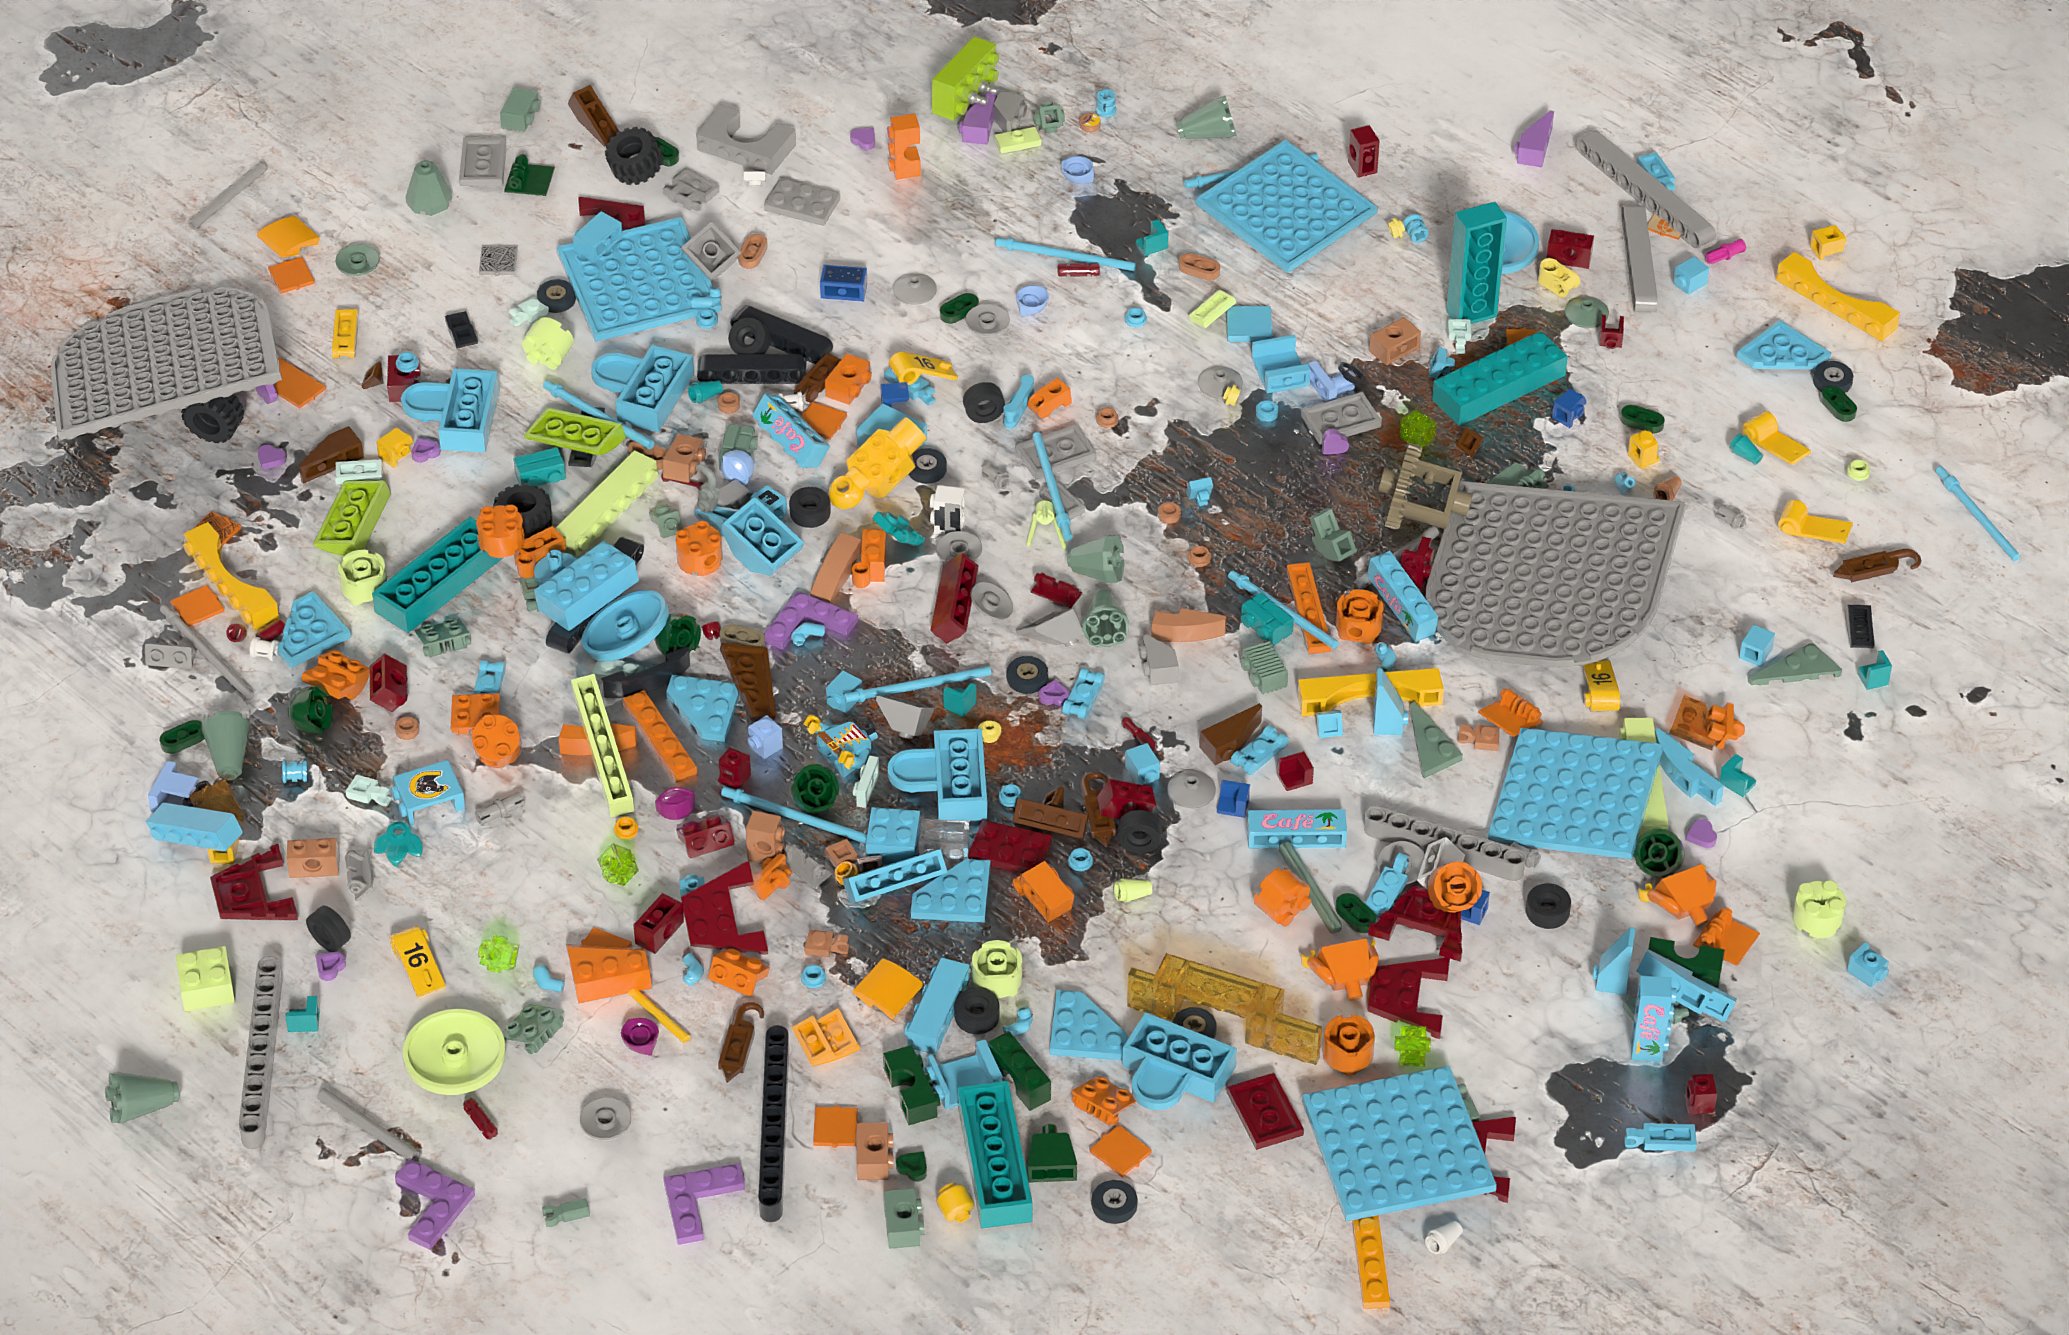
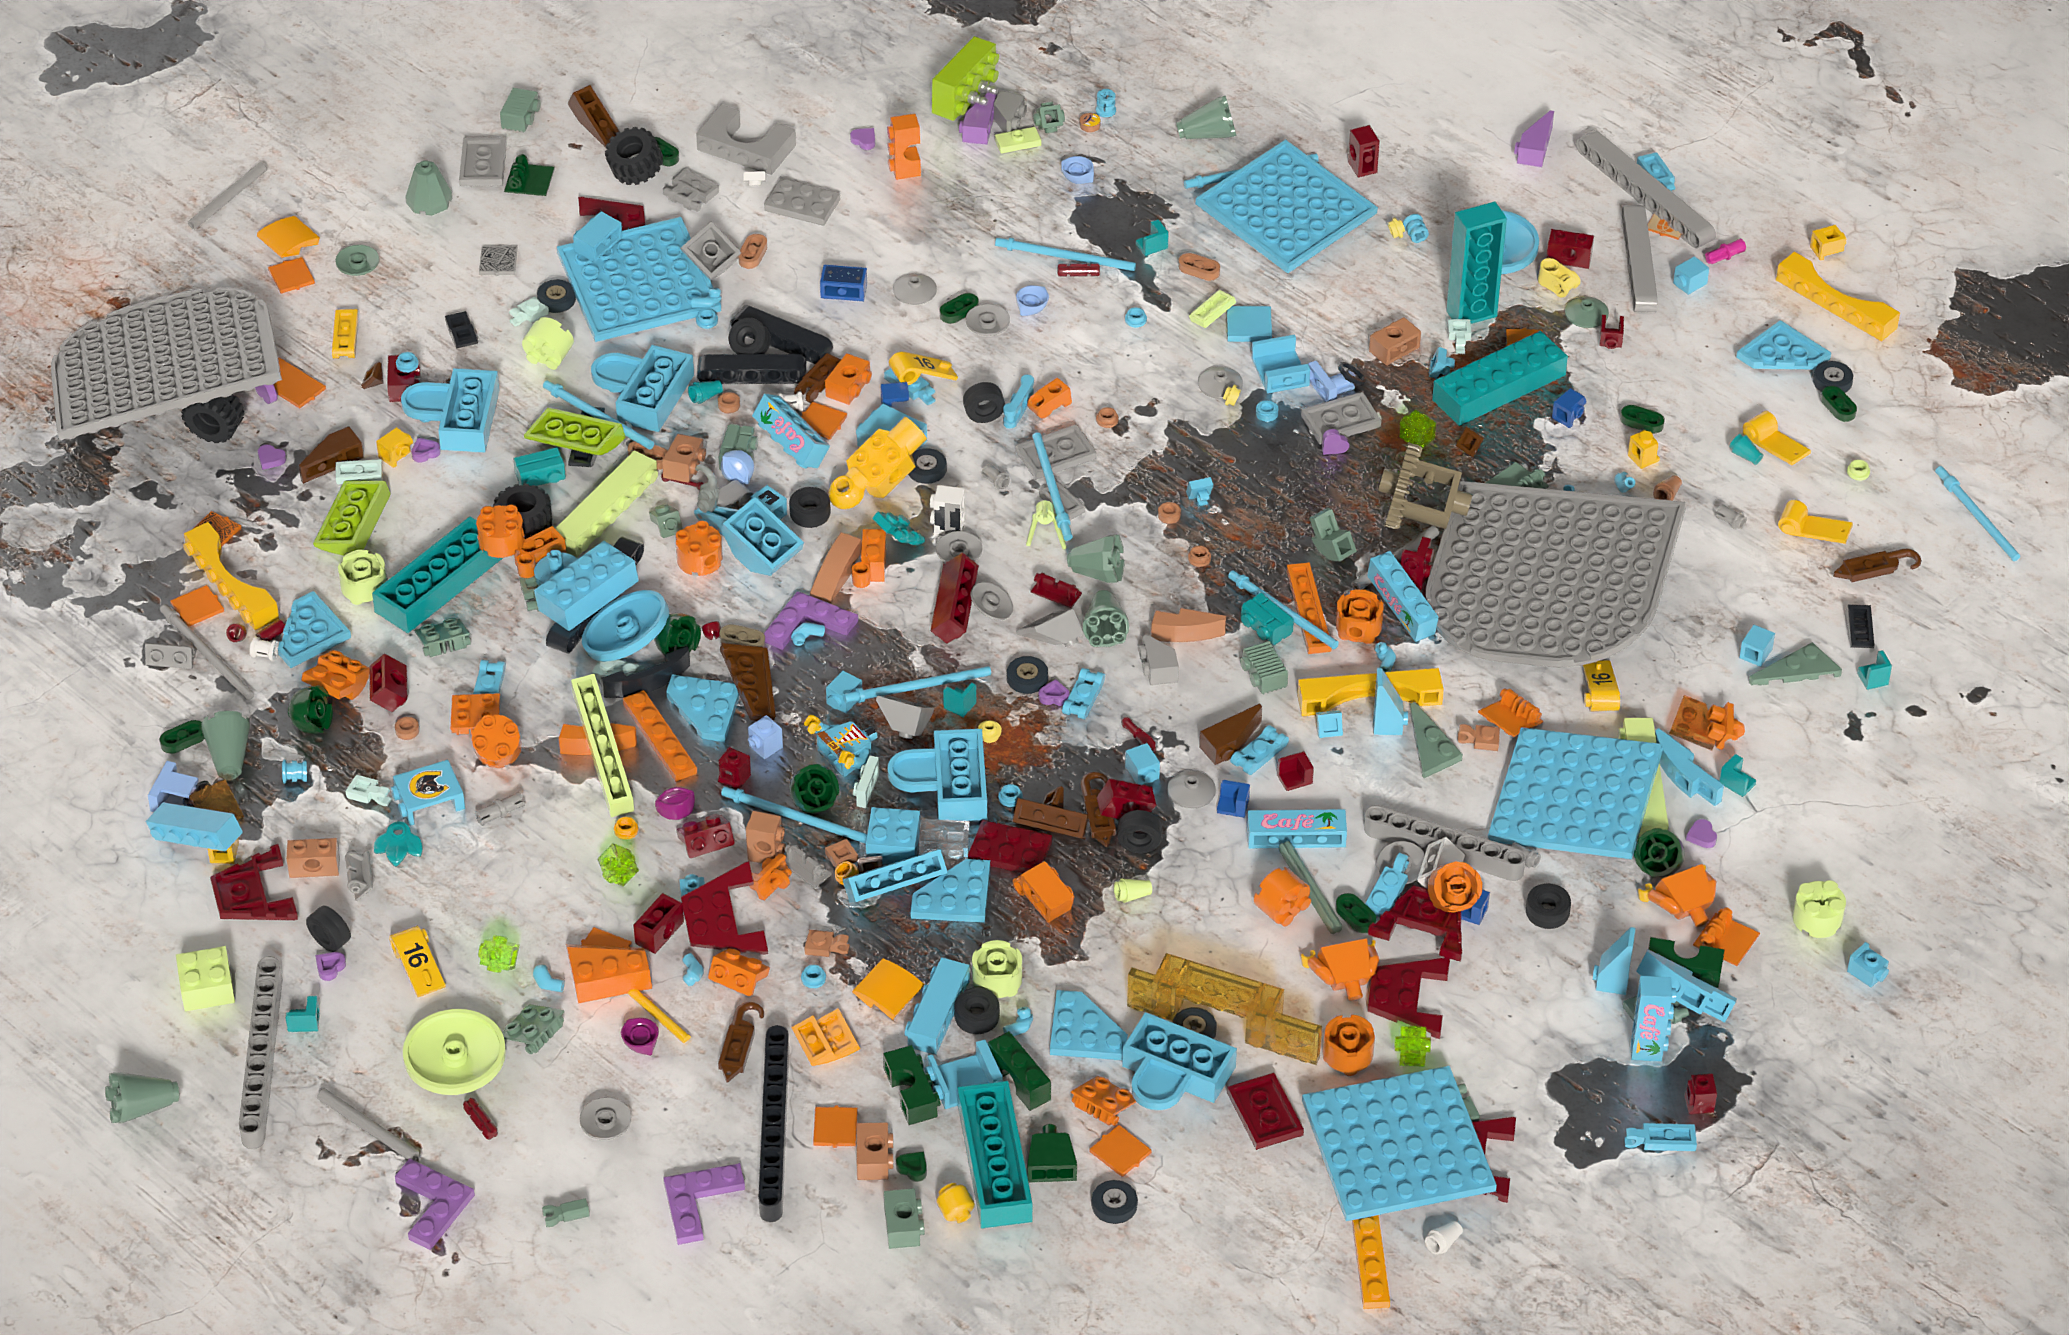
(1080, 859): medium azure plate -> none

